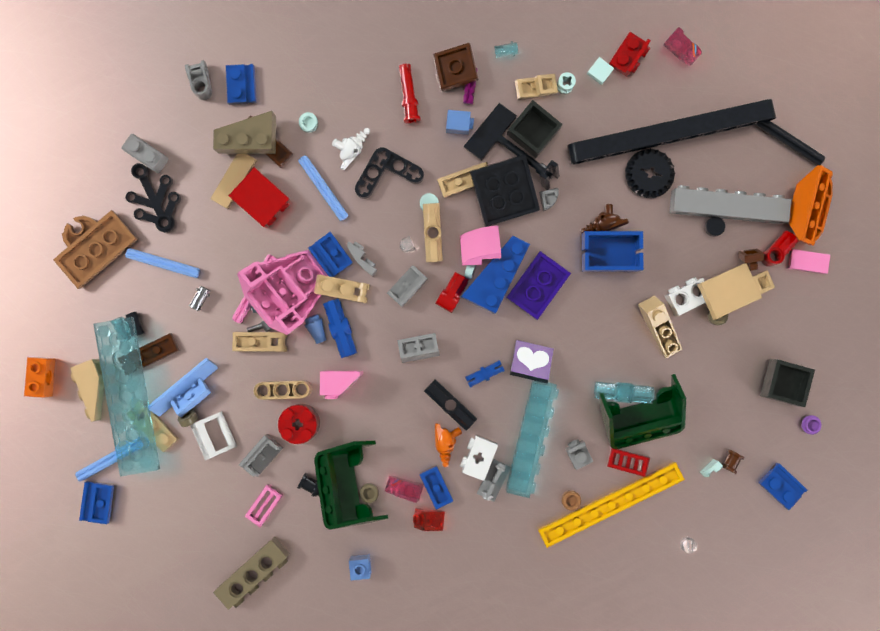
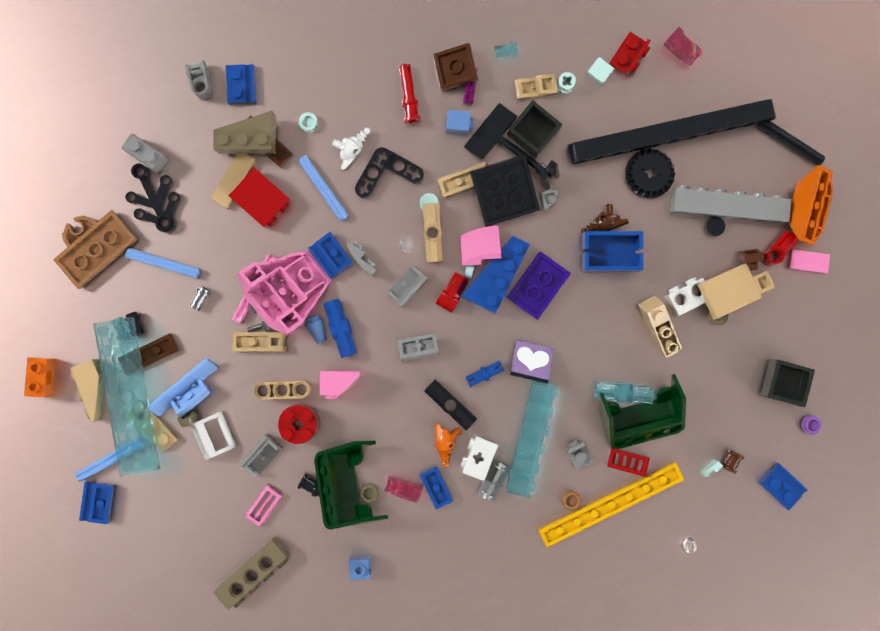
(340, 288): tan plate -> none
(428, 520): clear red bracket -> none

